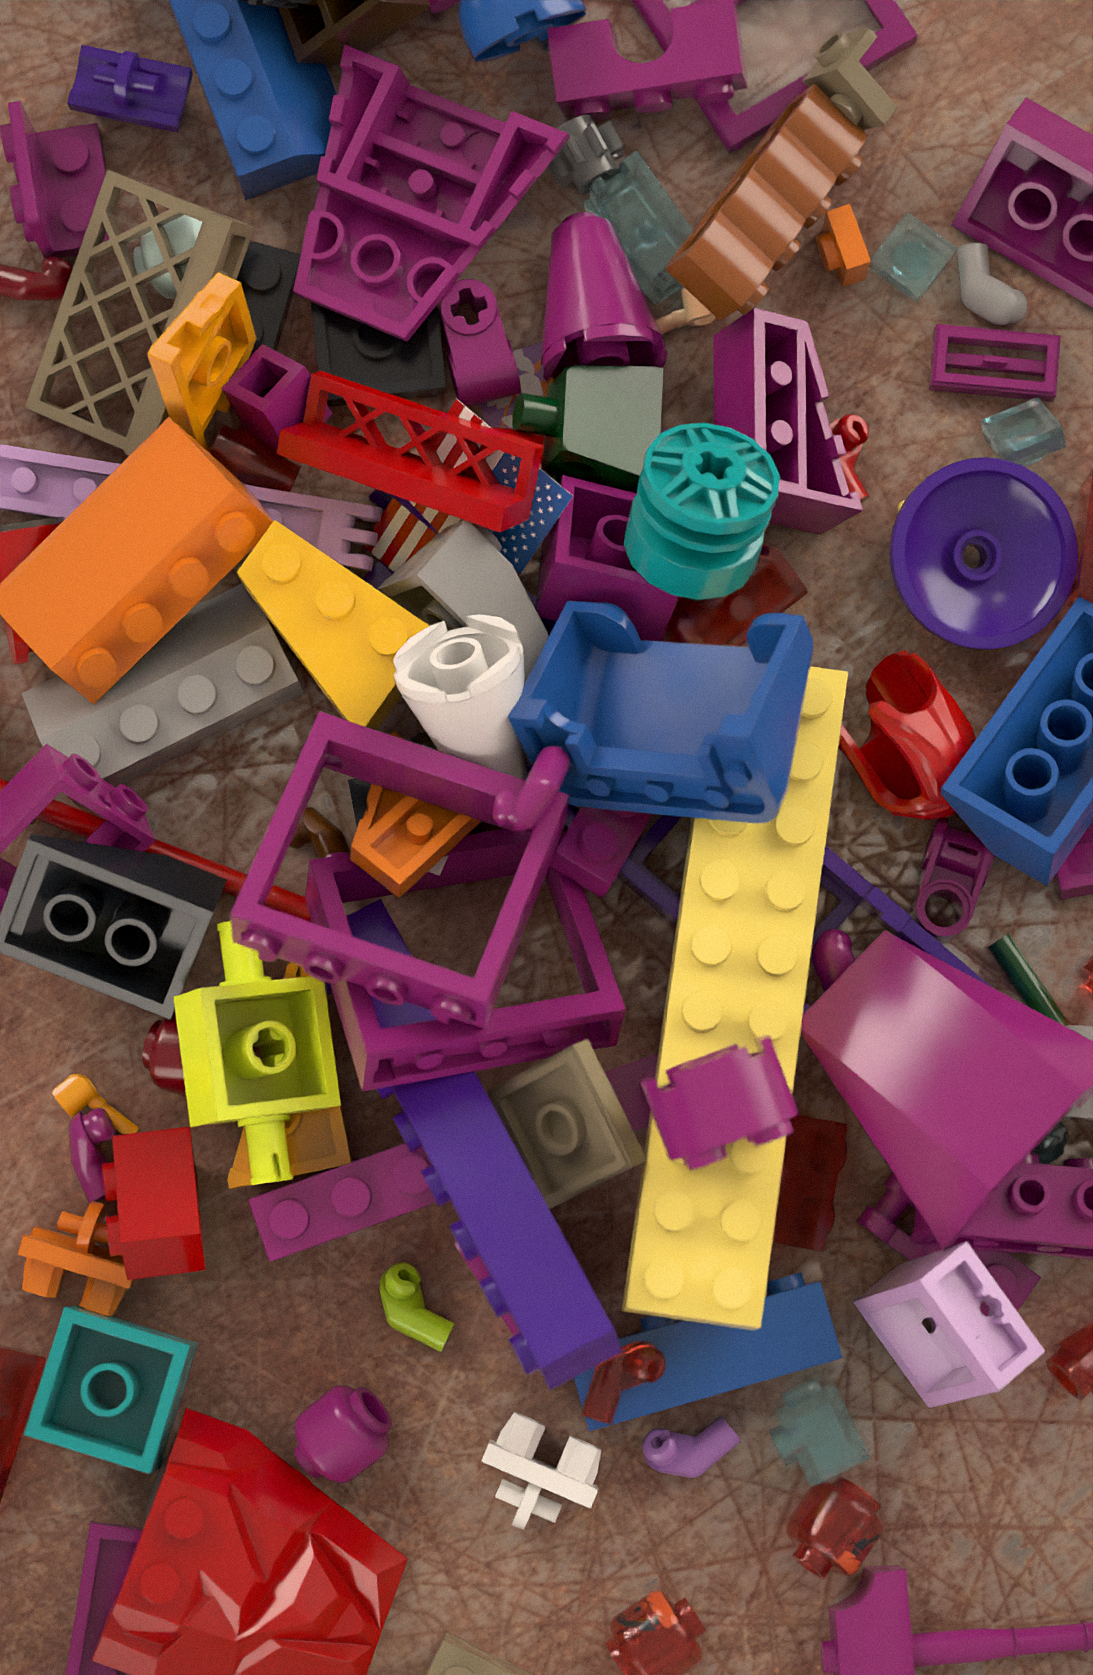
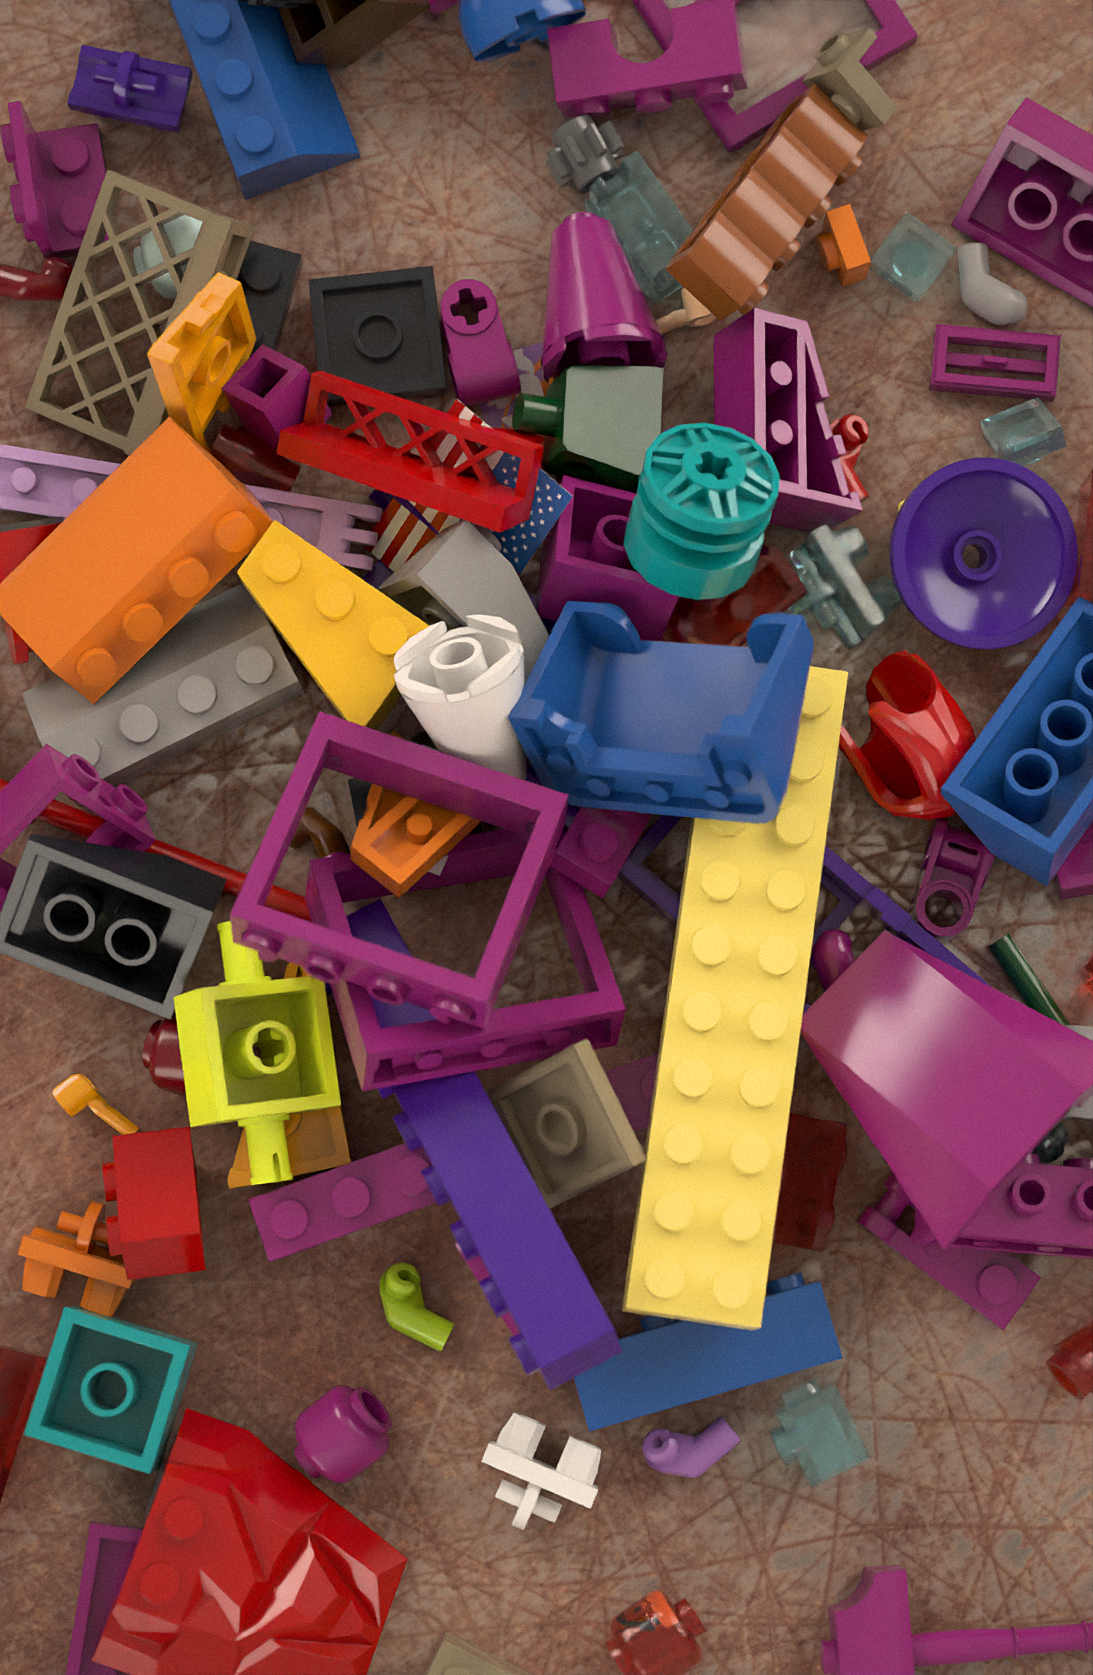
(86, 1155): magenta arm -> none
(409, 194): magenta wedge -> none
(538, 791): magenta arm -> none
(633, 1366): clear red arm -> none
(720, 1102): magenta brick -> none
(834, 1528): clear red head -> none
(836, 590): none -> clear light blue hips
(964, 1350): lavender window -> none

